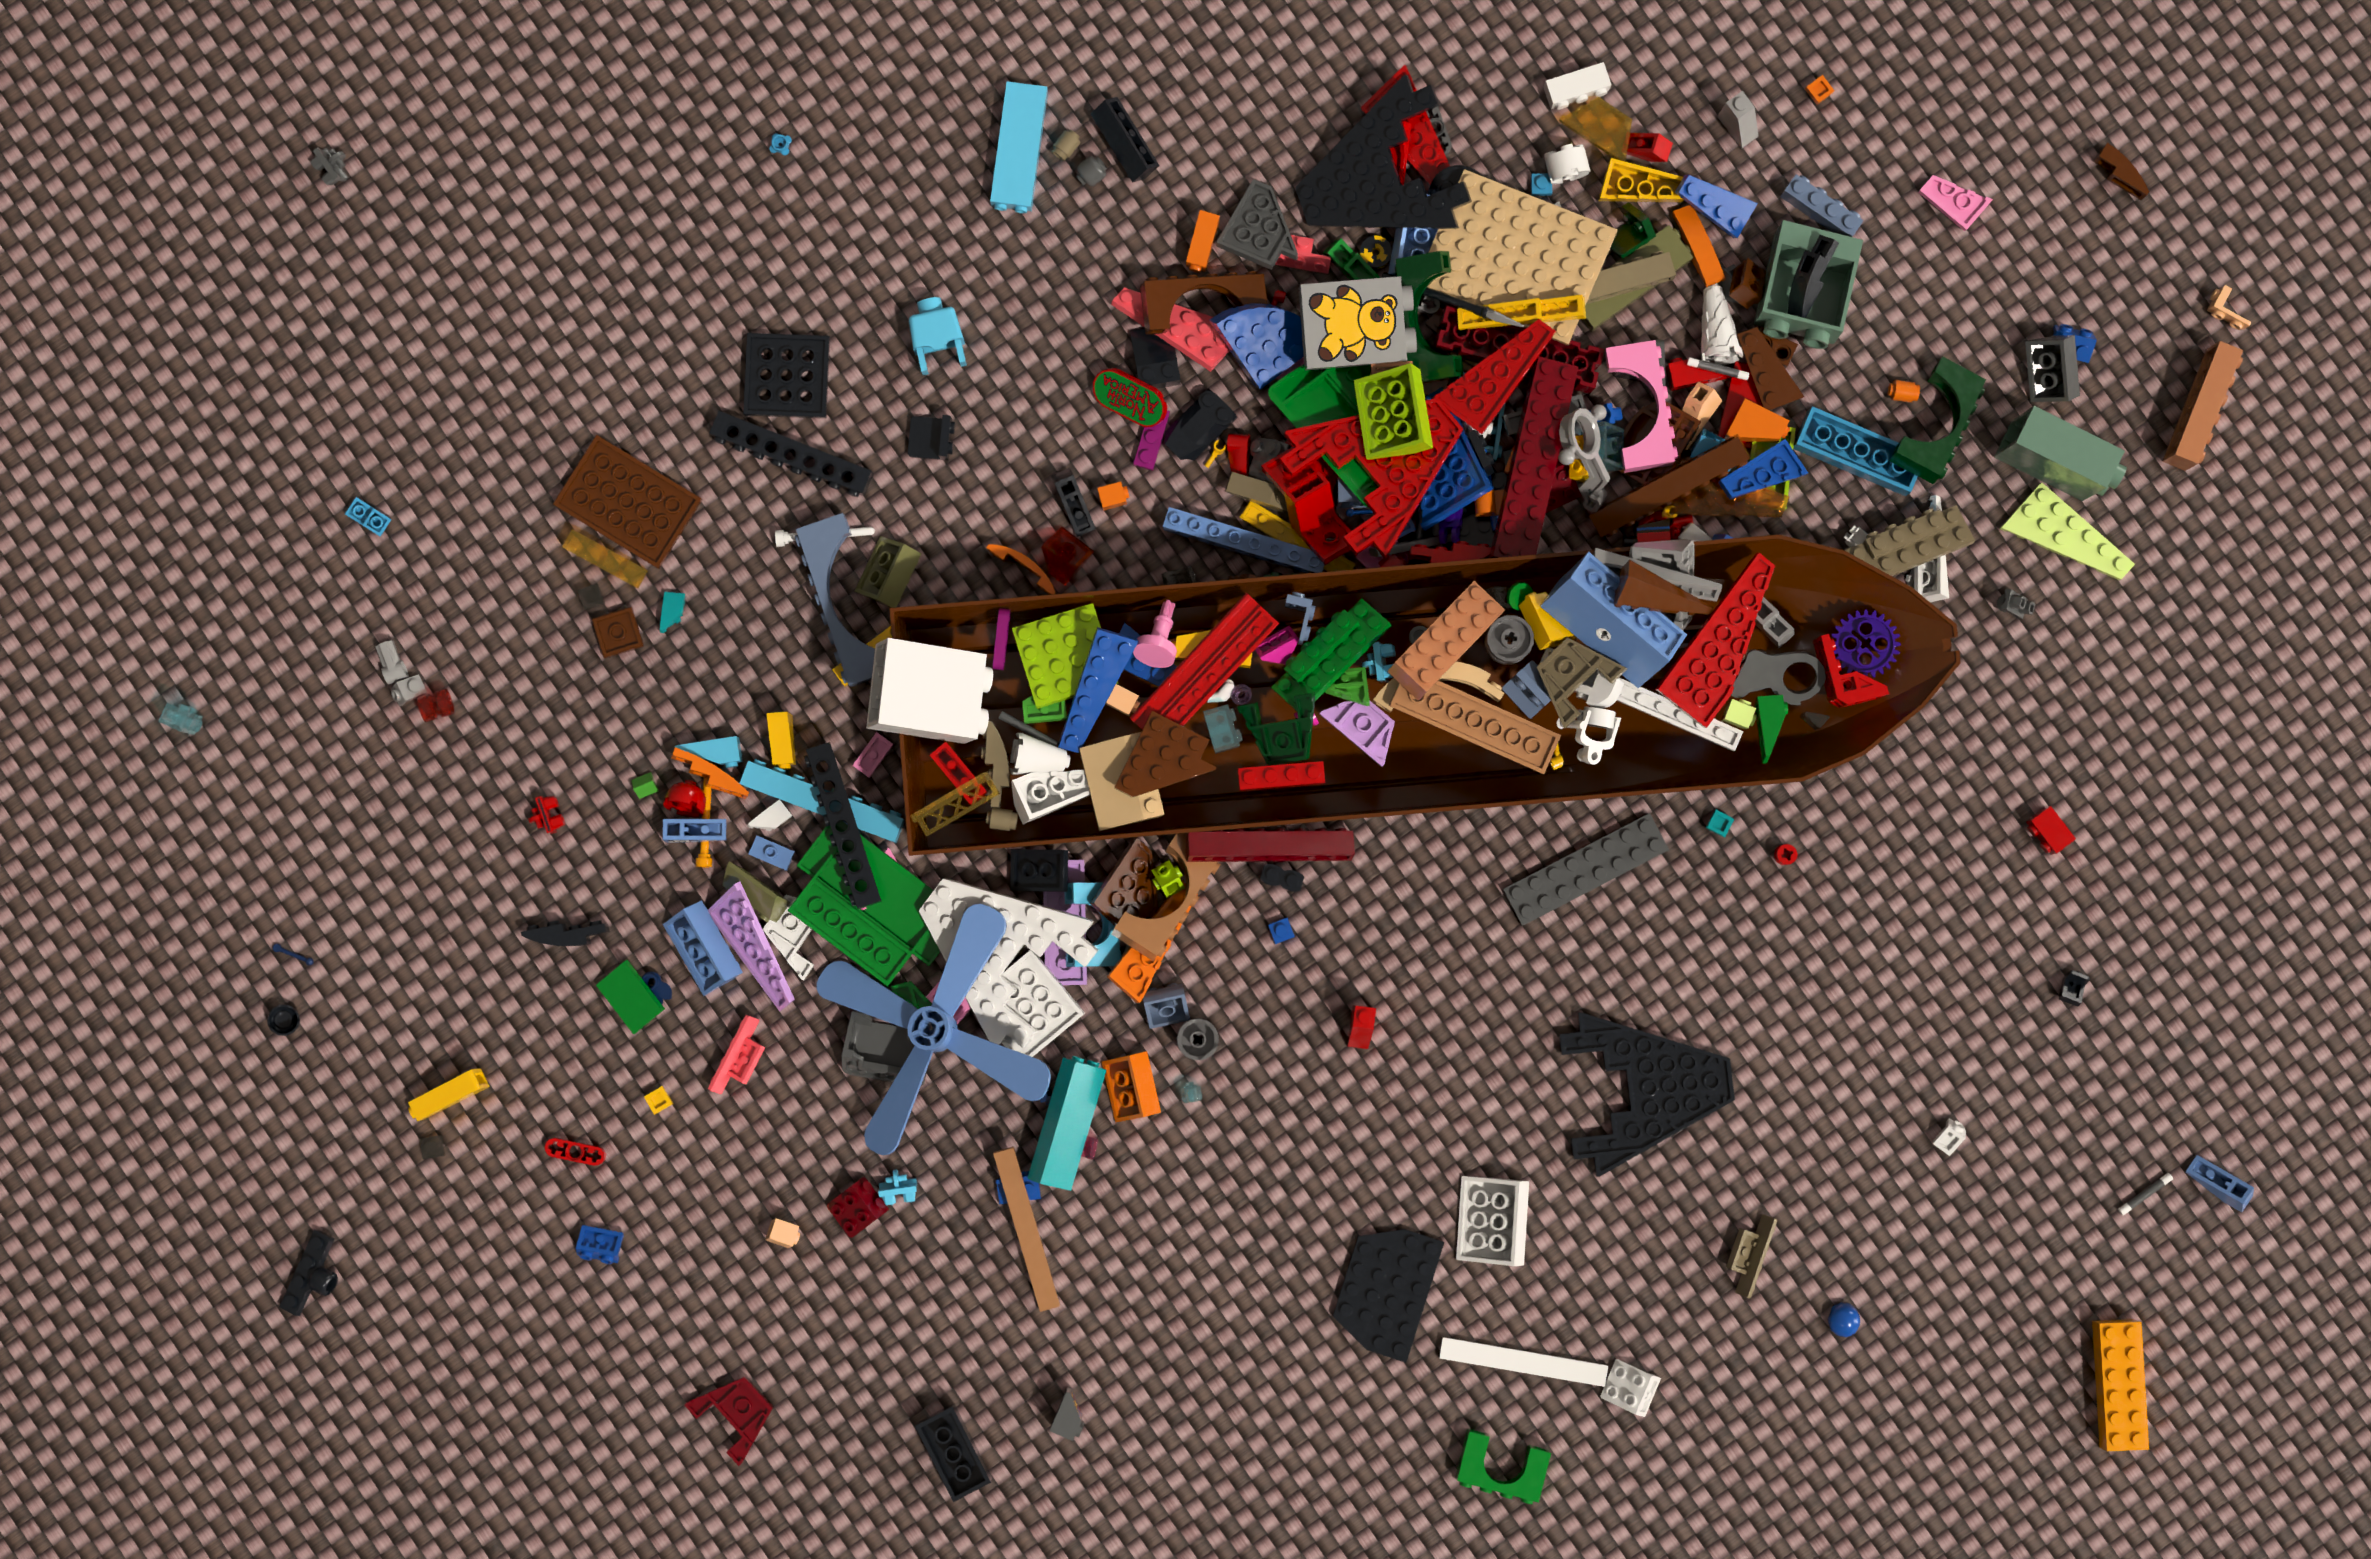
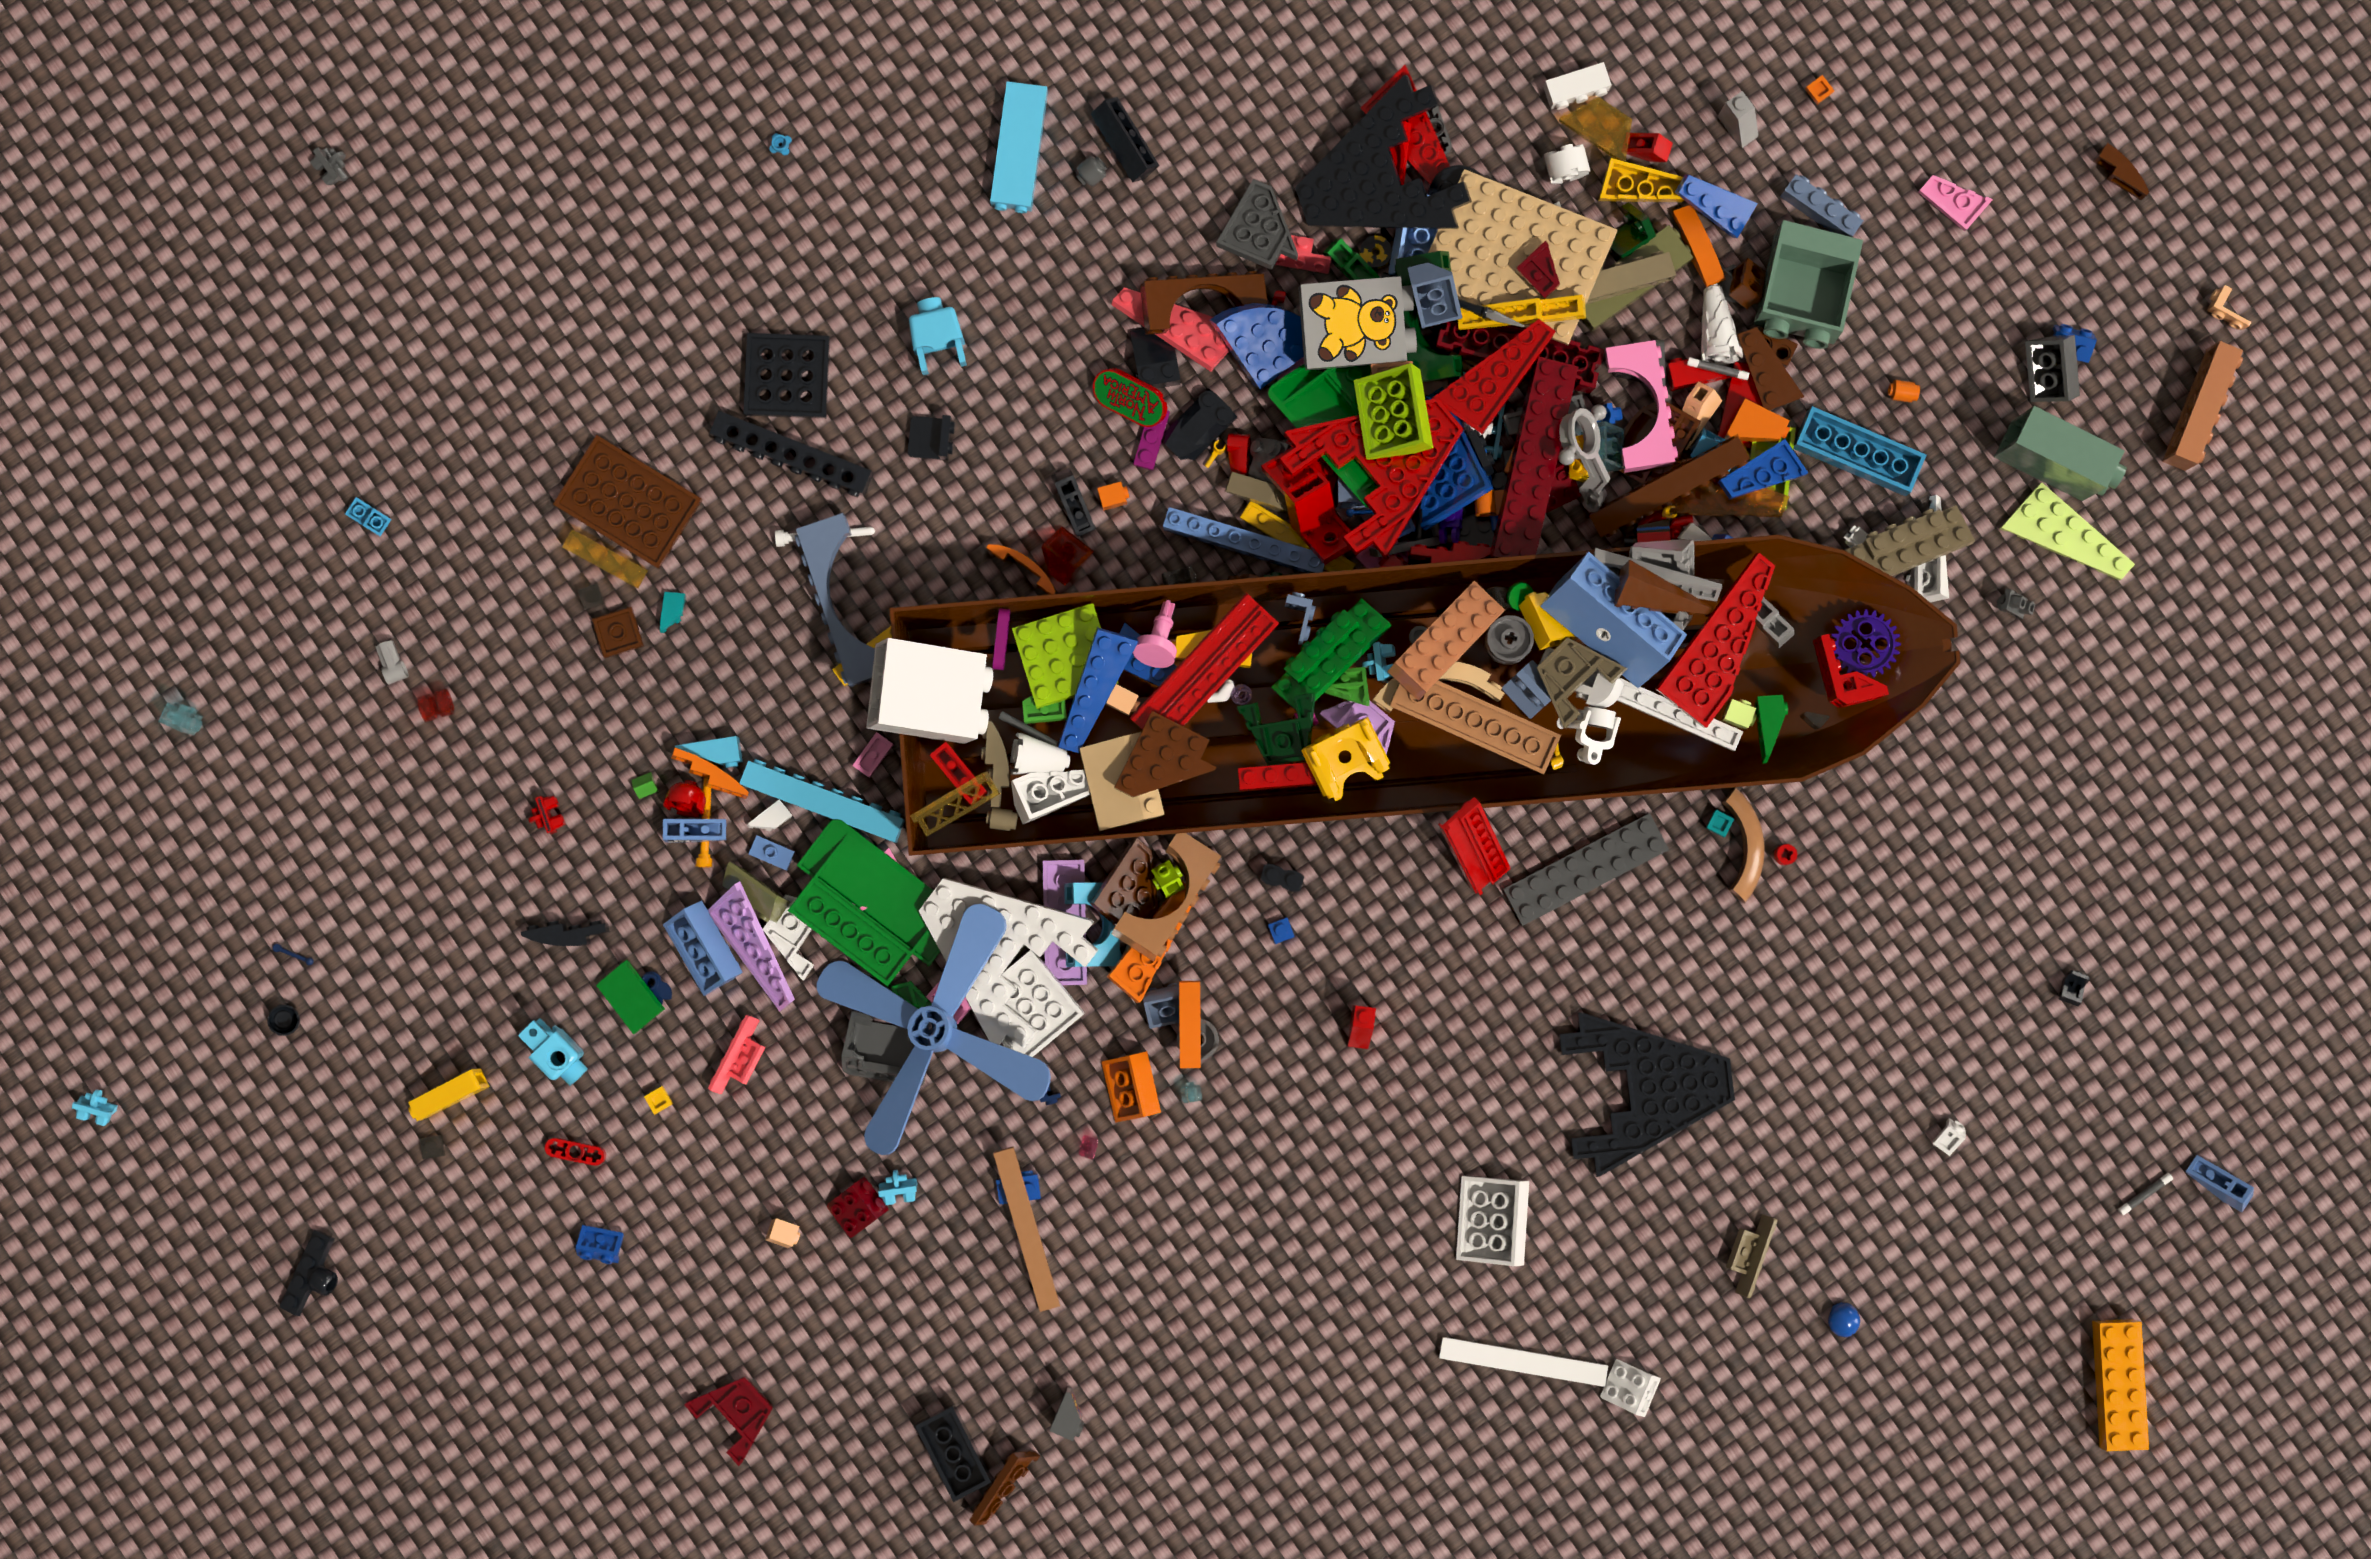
(95, 1105): none -> medium azure hips
(408, 690): light grey bracket -> none
(546, 1045): none -> medium azure piece
(781, 739): yellow slope -> none
(824, 753): black brick -> none
(888, 572): olive slope -> none
(1003, 1485): none -> reddish brown wing
(1039, 870): black plate -> none
(1066, 145): dark tan brick -> none
(1067, 1123): brick -> none
(1190, 1024): none -> orange slope
(1202, 241): orange slope -> none
(1222, 729): clear light blue brick -> none
(1270, 845): dark red brick -> none
(1278, 647): dark pink slope -> none
(1363, 747): none -> yellow piece
(1387, 1290): black plate -> none
(1434, 294): none -> sand blue slope
(1475, 846): none -> red plate
(1525, 1485): green arch -> none
(1540, 271): none -> dark red wing
(1541, 185): dark azure plate -> none
(1752, 844): none -> medium nougat brick
(1767, 671): dark grey animal -> none
(1807, 281): black slope -> none
(1961, 391): dark green arch -> none
(2050, 830): red brick -> none

